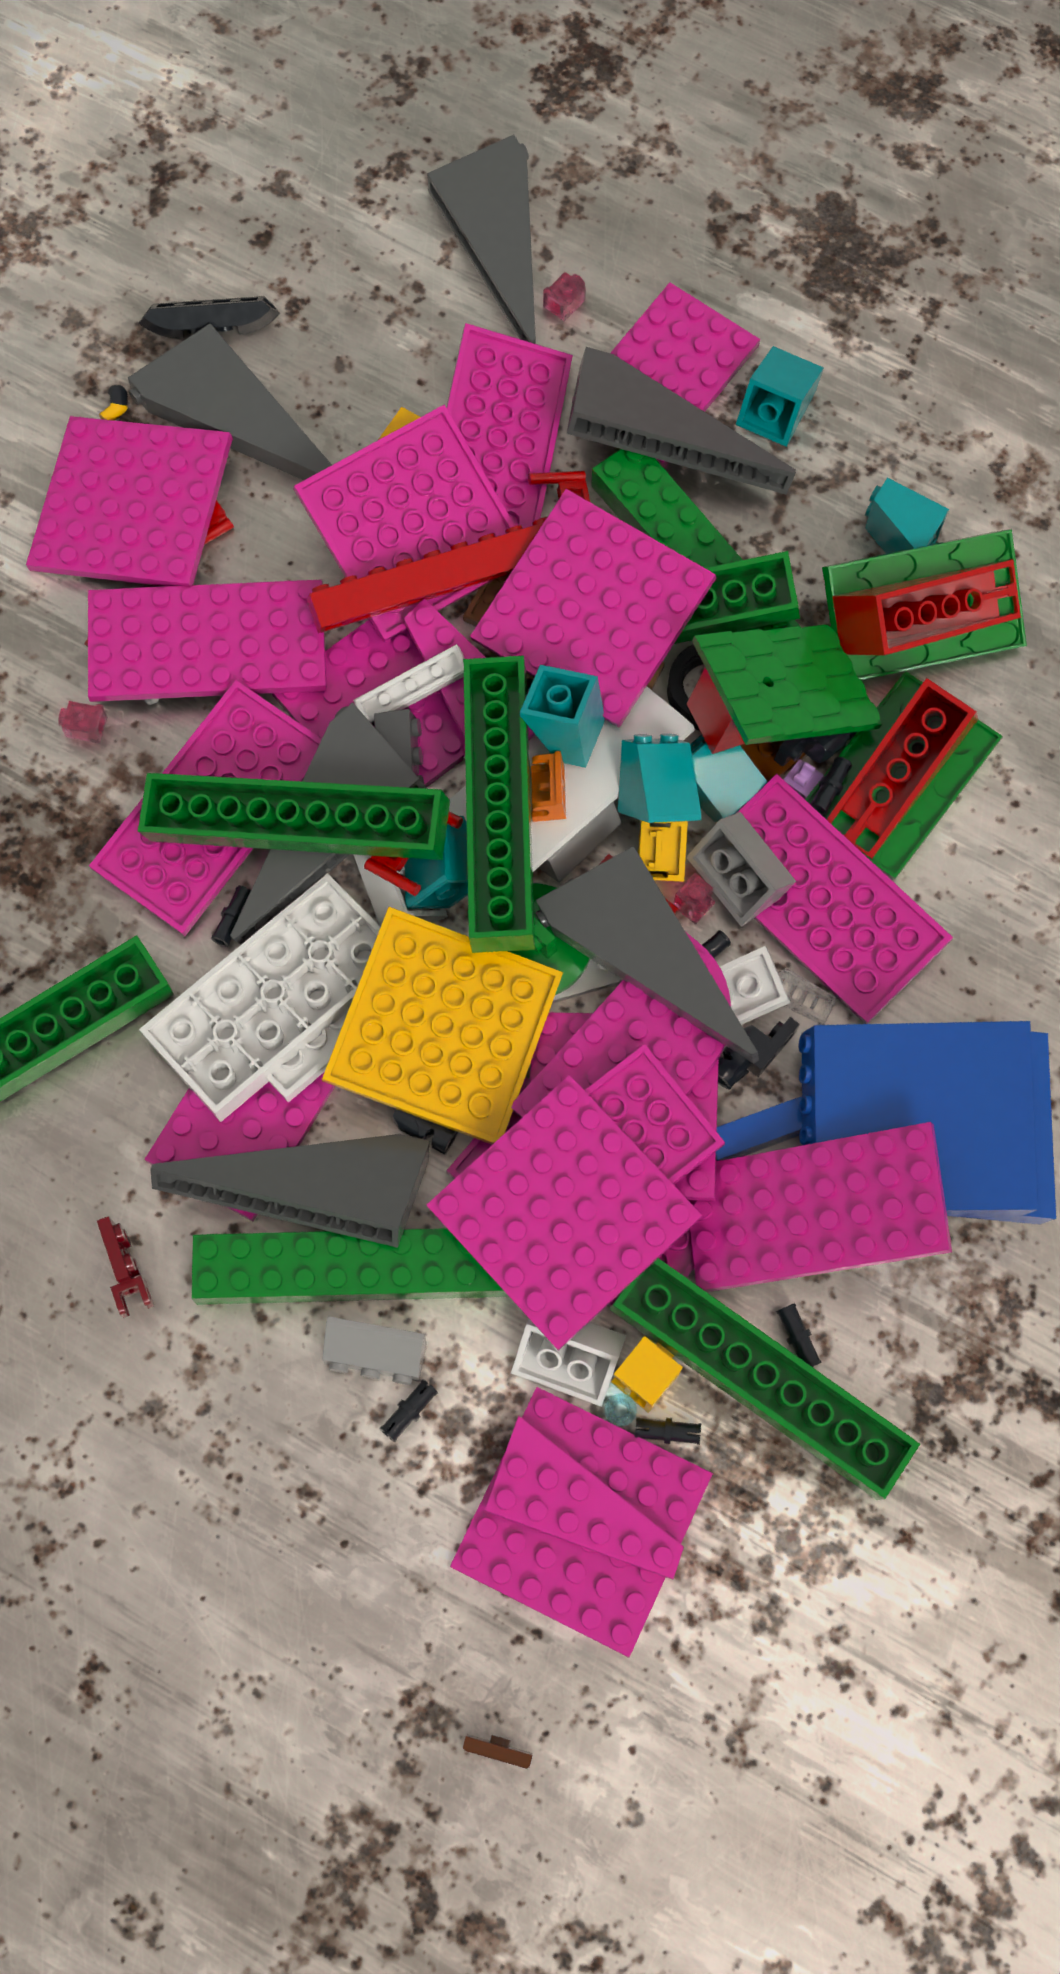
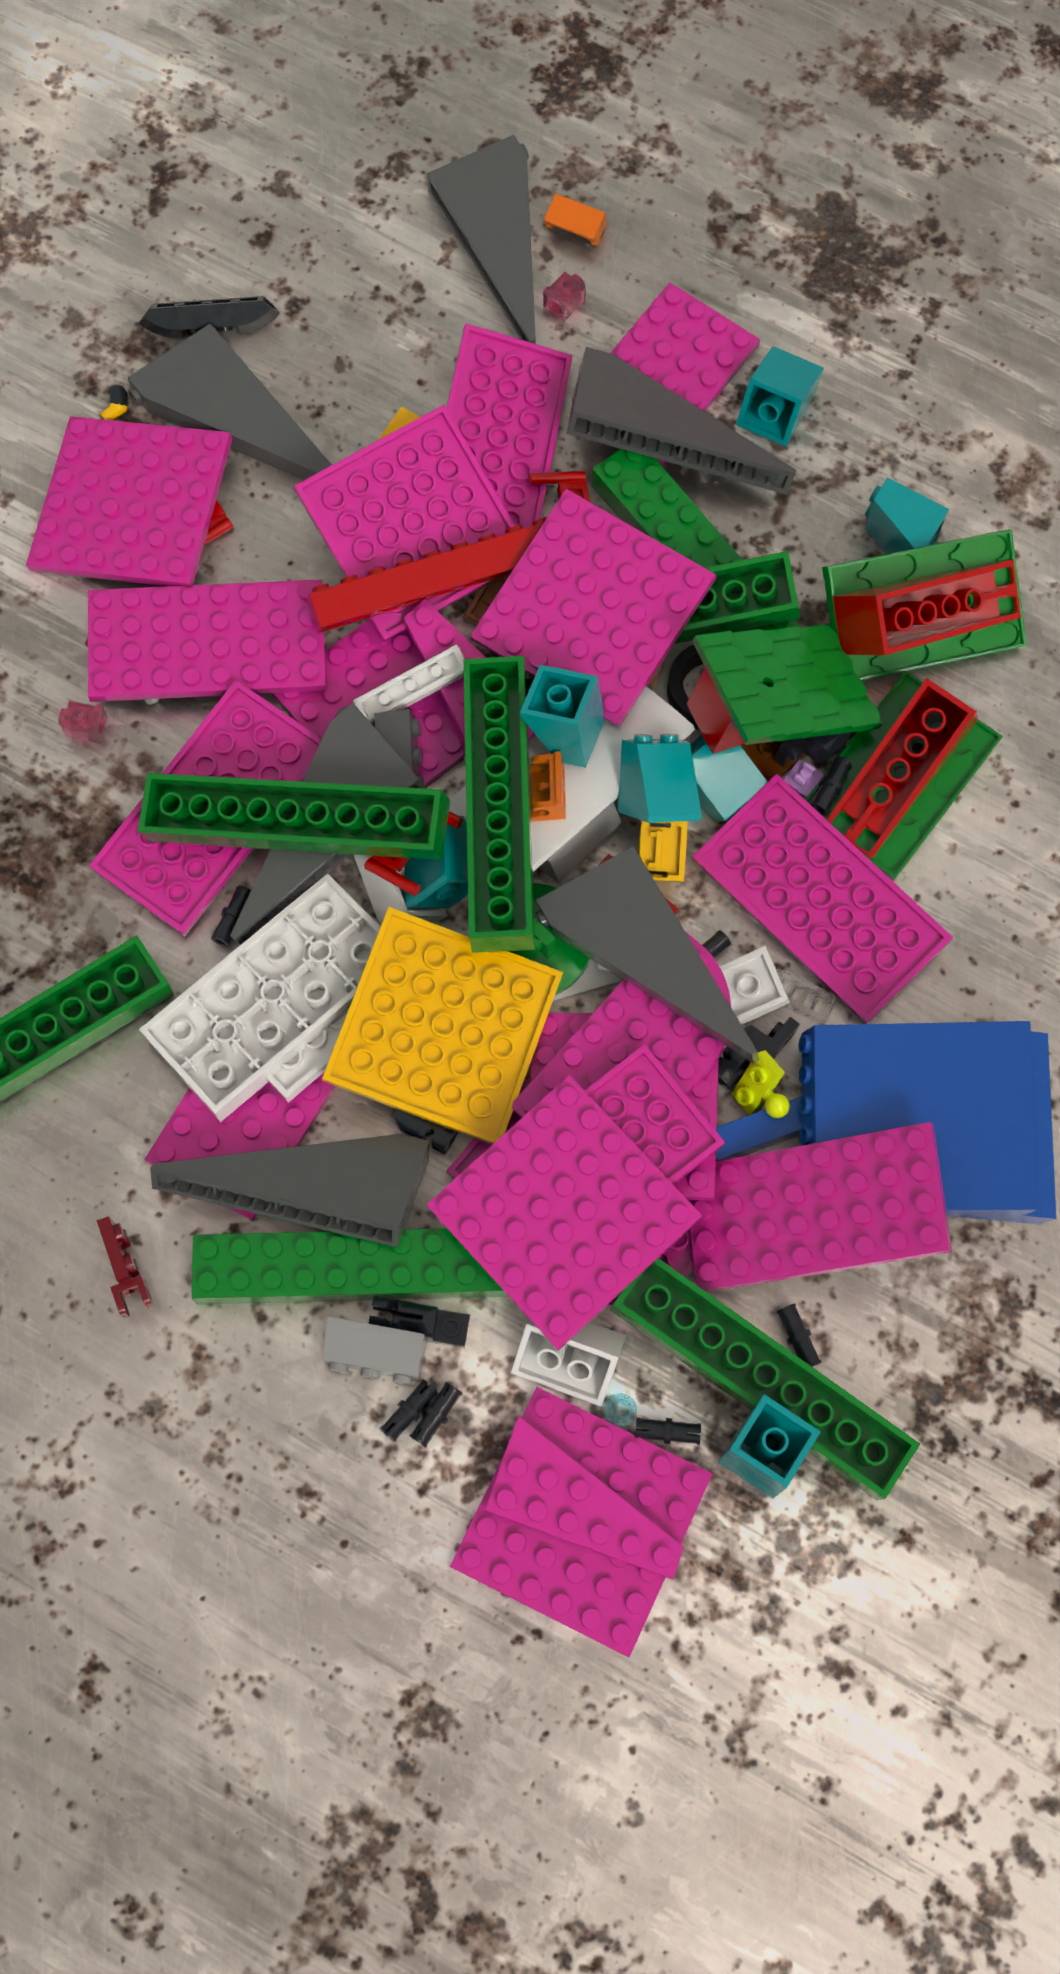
(436, 1324): none -> black plate
(436, 1414): none -> black pin
(497, 1749): reddish brown plate -> none
(576, 218): none -> orange hinge
(647, 1373): yellow piece -> none
(694, 898): clear pink brick -> none
(740, 868): light grey slope -> none
(758, 1085): none -> neon yellow plate
(769, 1447): none -> teal slope

